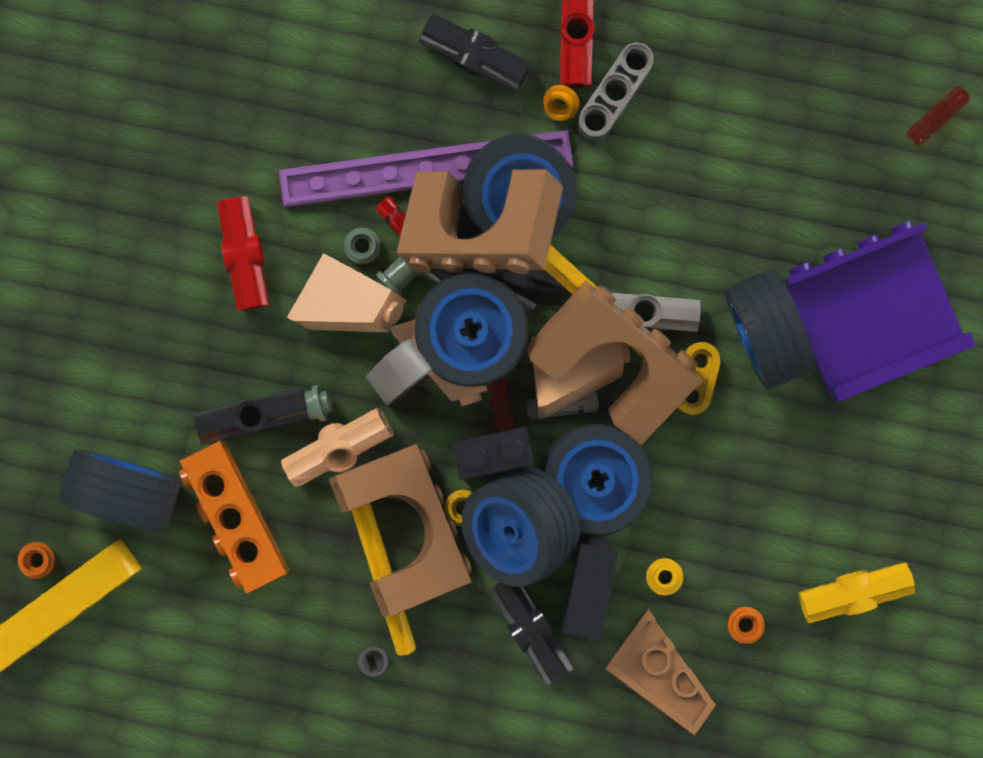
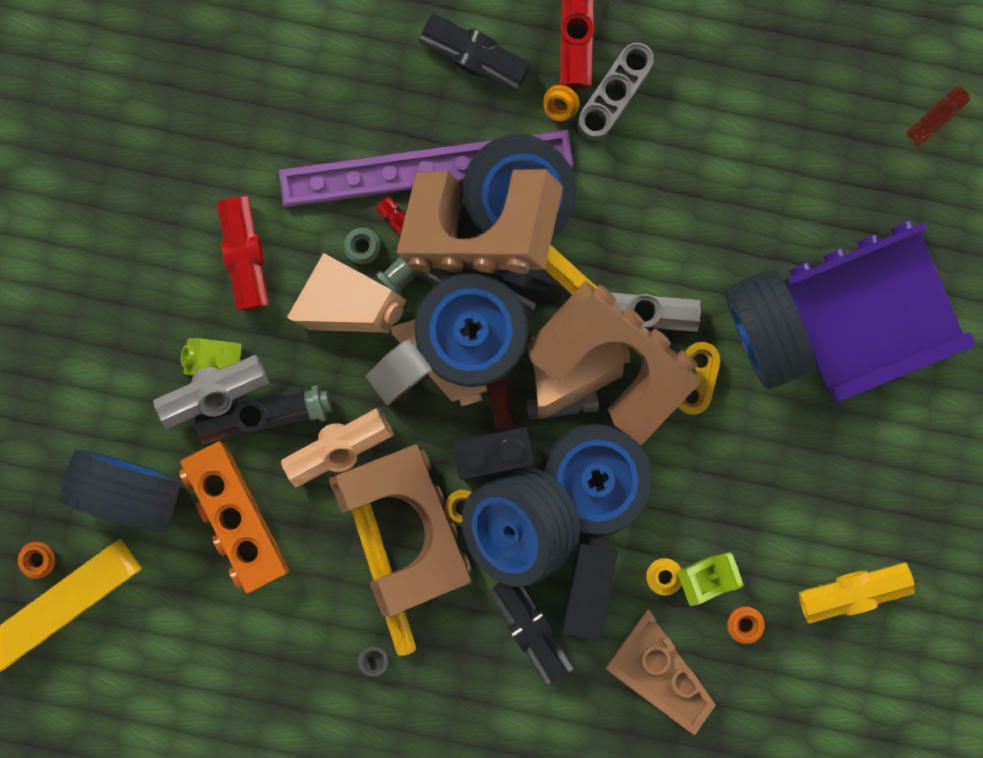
(206, 353): none -> lime bracket
(211, 391): none -> light grey piece
(710, 578): none -> lime bracket

